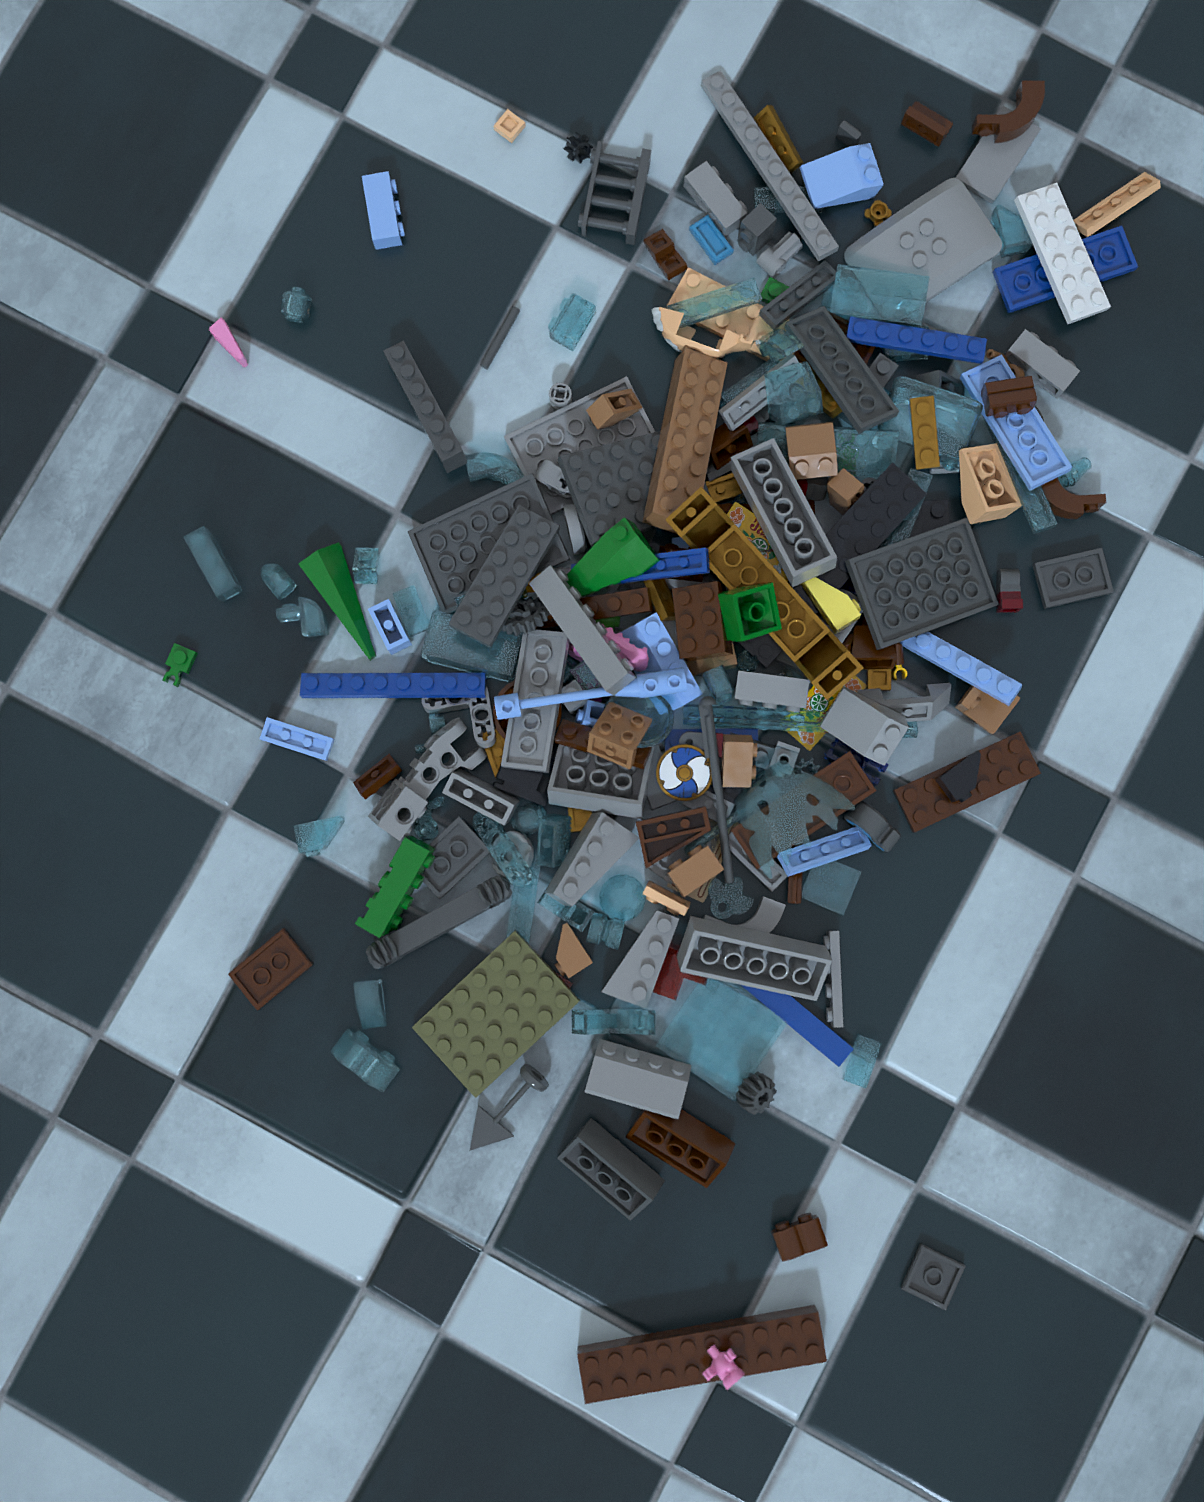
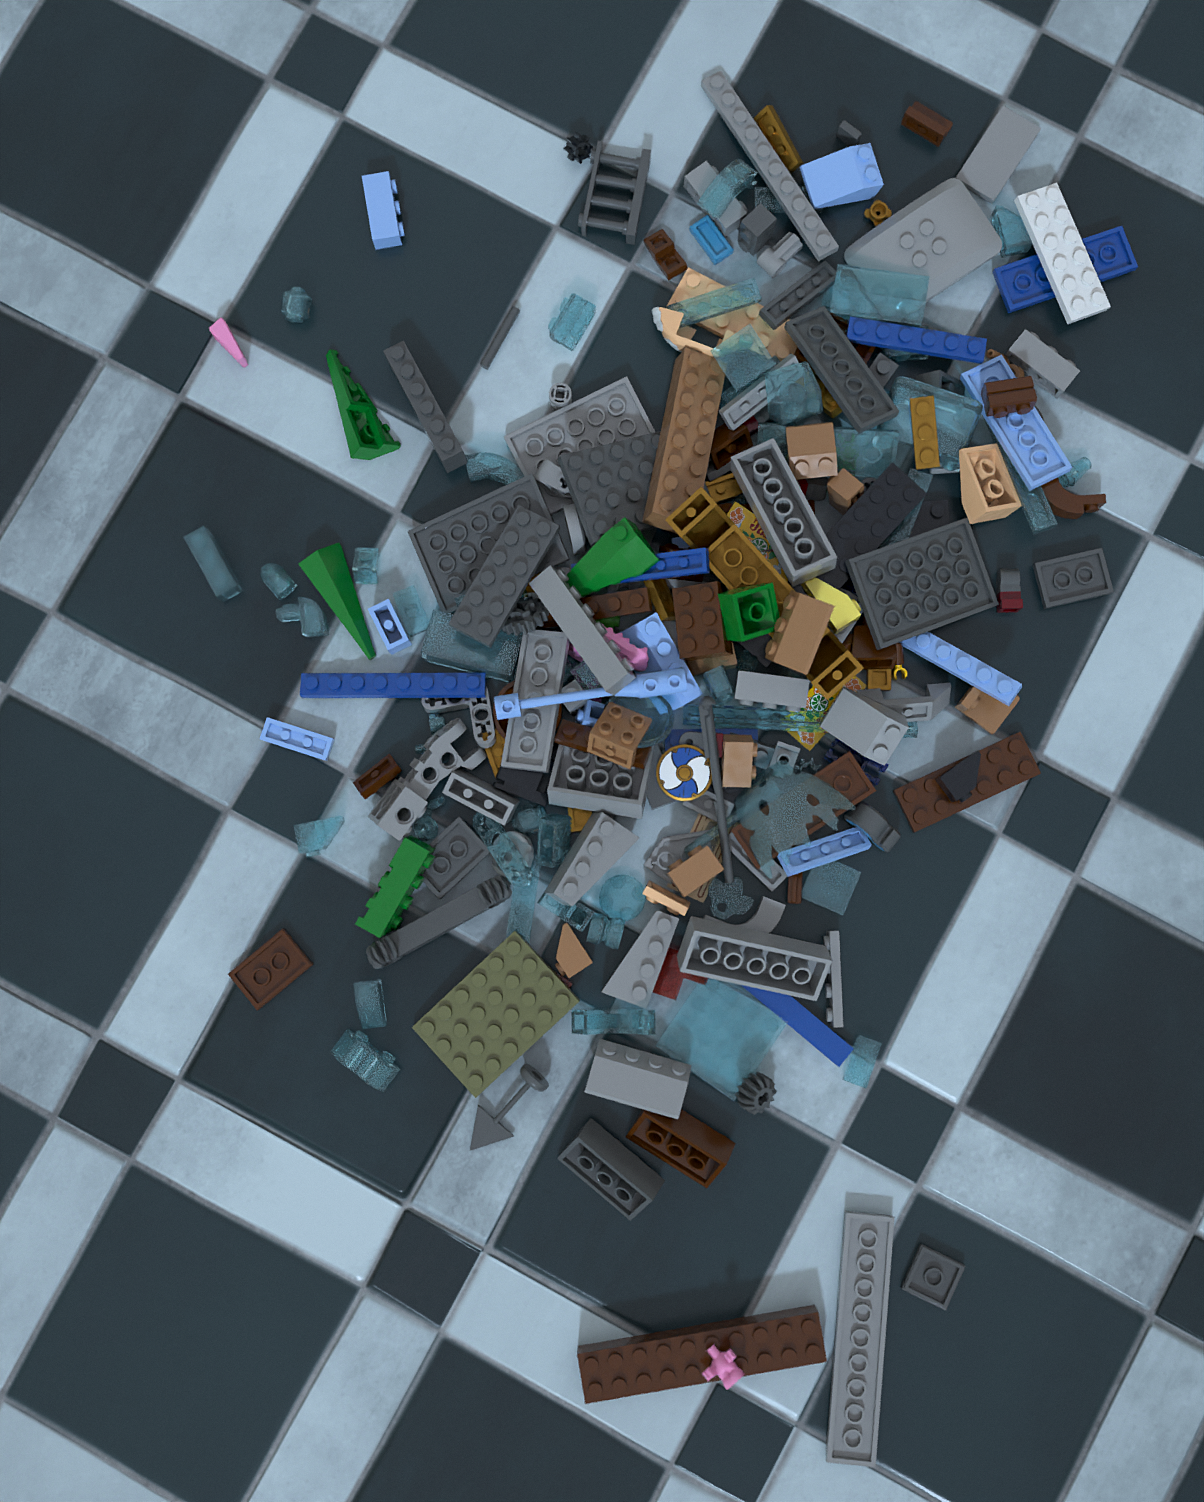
(180, 661): green plate -> none
(363, 429): none -> green wedge
(509, 126): light nougat plate -> none
(613, 408): medium nougat slope -> none
(670, 832): reddish brown wedge -> none
(726, 187): none -> clear light blue arch
(742, 357): none -> clear light blue brick
(772, 289): green plate -> none
(778, 344): clear light blue slope -> none
(798, 632): none -> medium nougat slope
(799, 1237): reddish brown brick -> none
(860, 1339): none -> light grey plate
(1013, 124): reddish brown arch -> none
(1116, 204): light nougat plate -> none

